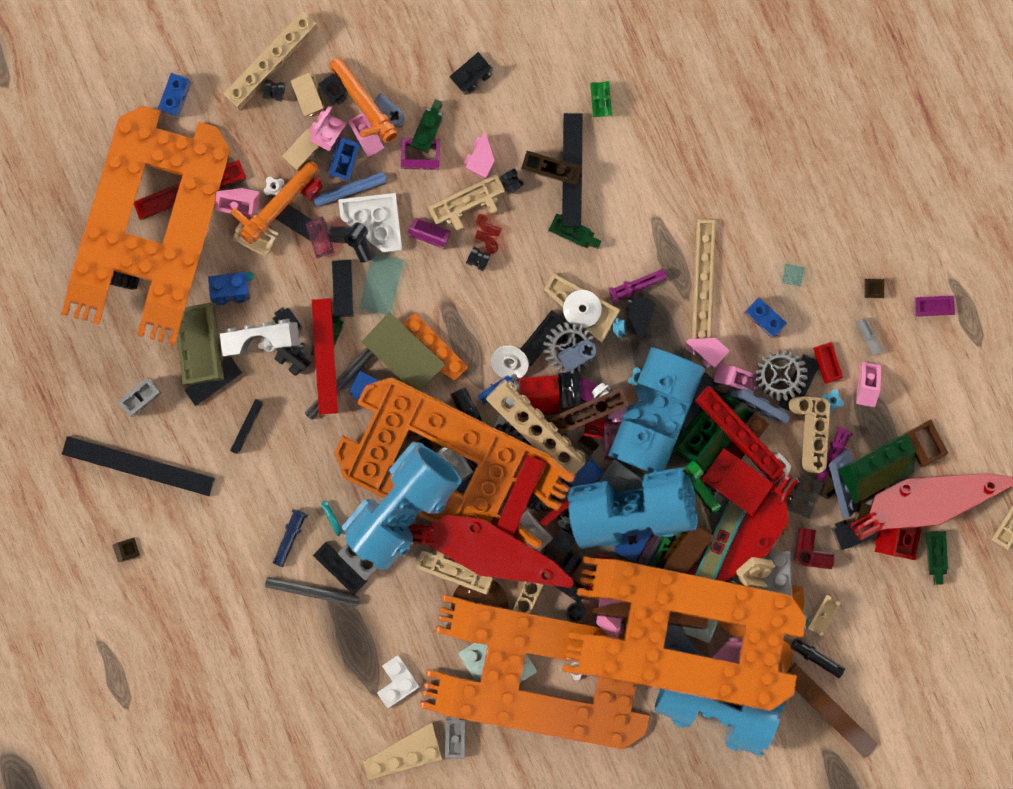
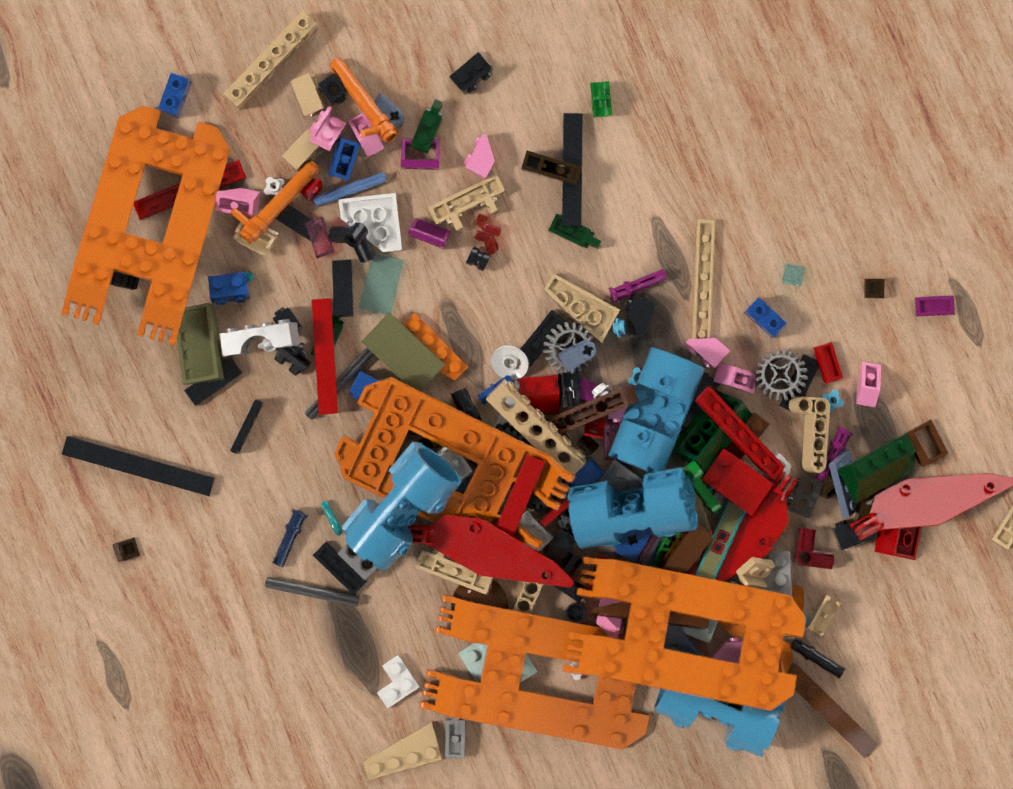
(140, 397): light grey brick -> none
(274, 90): black wheel -> none
(515, 184): black wheel -> none
(585, 298): white dish -> none
(763, 407): sand blue wing -> none
(869, 336): light grey axle -> none
(937, 555): dark green hinge -> none

